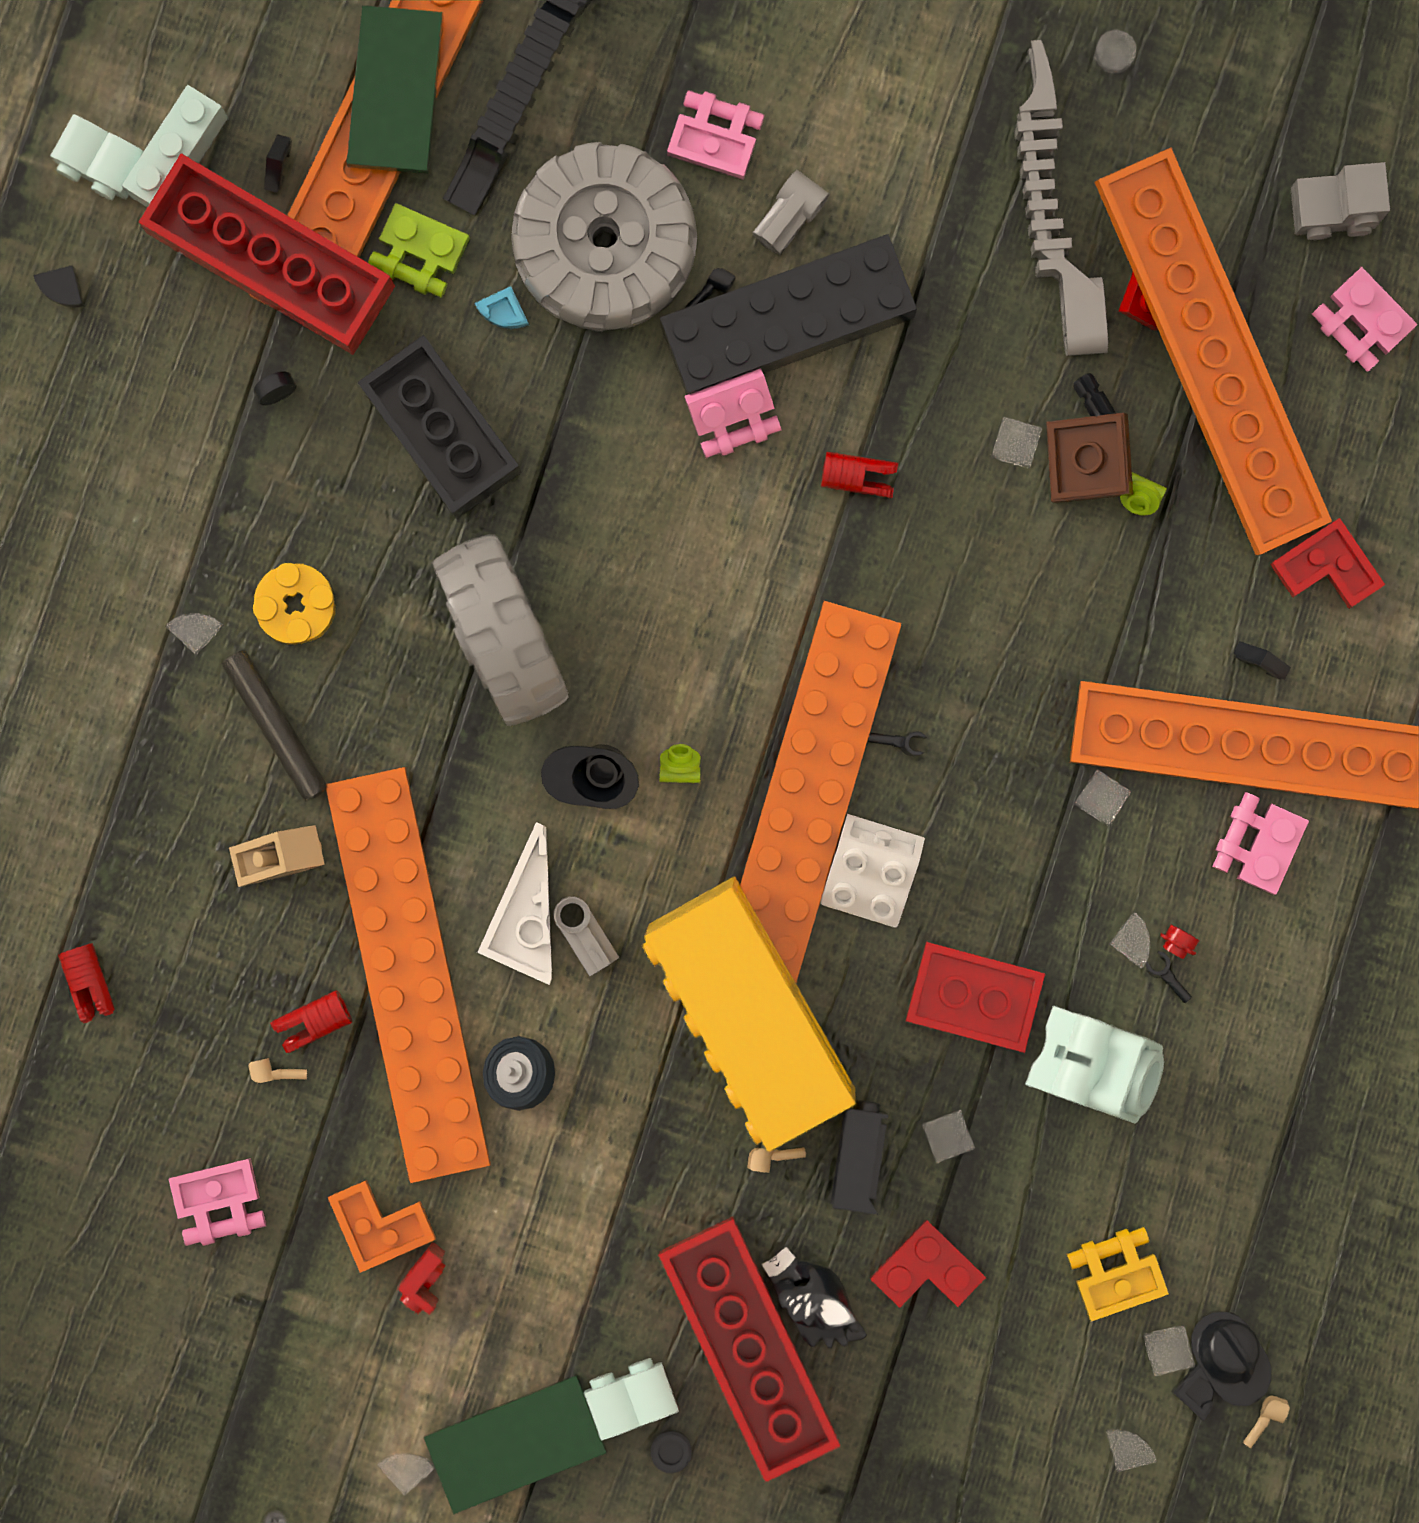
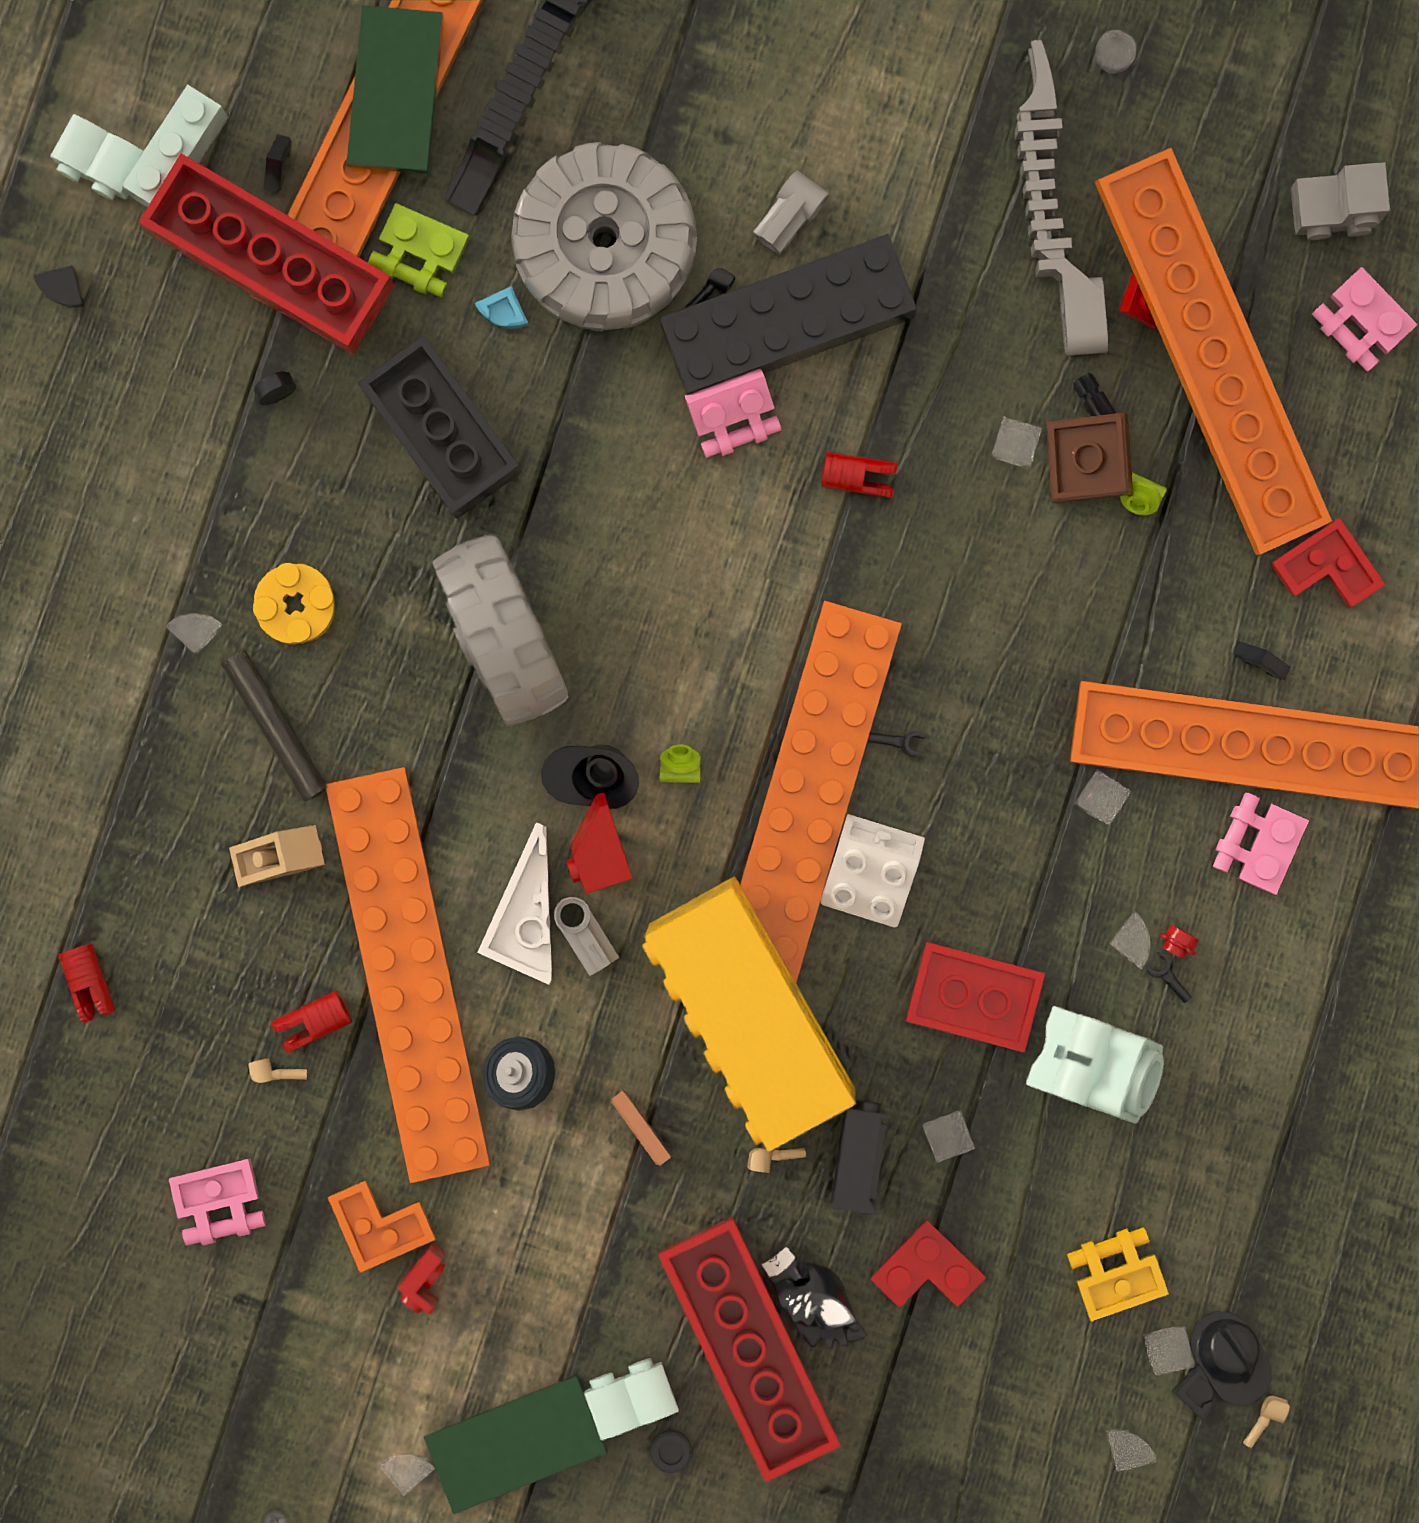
(598, 850): none -> red slope
(641, 1128): none -> nougat tile
(712, 145): bright pink plate -> none

